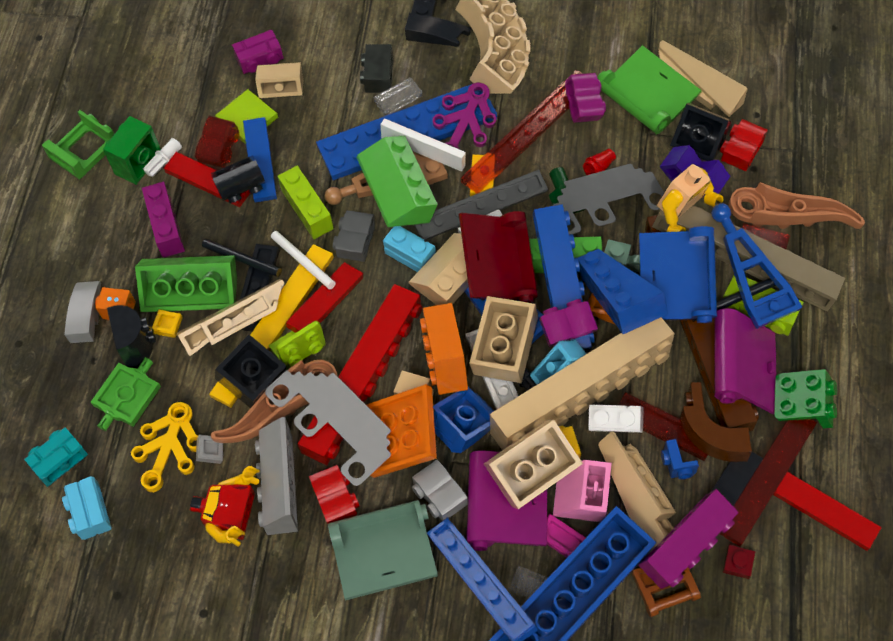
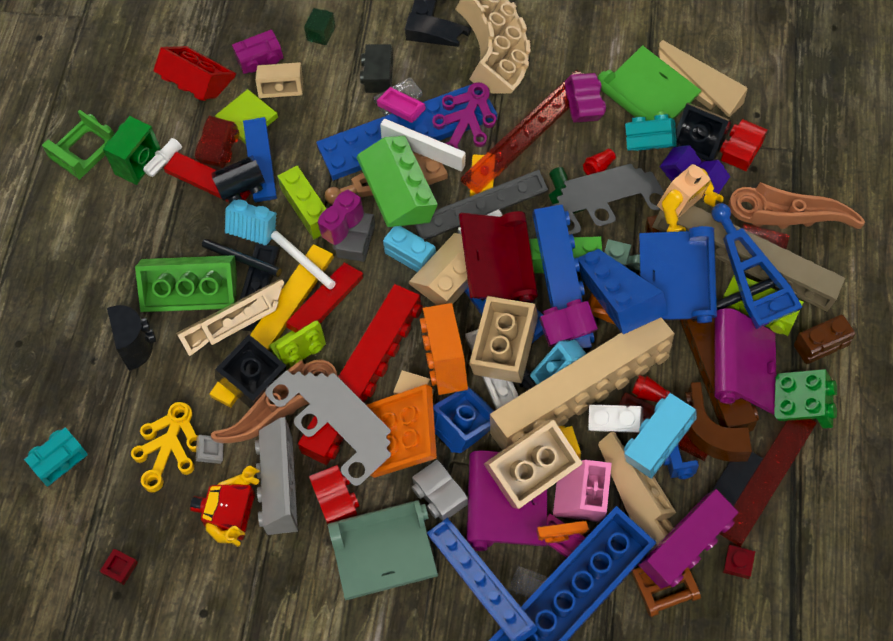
(82, 312): light grey slope -> none
(86, 508): medium azure brick -> none
(113, 297): orange brick -> none
(118, 566): none -> dark red plate
(125, 394): bright green plate -> none
(163, 219): magenta brick -> none
(167, 323): yellow tile -> none
(192, 72): none -> red slope
(250, 221): none -> medium azure brick
(320, 26): none -> clear green brick
(342, 216): none -> magenta brick
(401, 104): none -> dark pink tile
(561, 532): none -> orange tile
(648, 389): none -> red cone
(651, 133): none -> teal brick
(659, 435): none -> medium azure brick
(824, 339): none -> reddish brown brick
(827, 511): red tile -> none

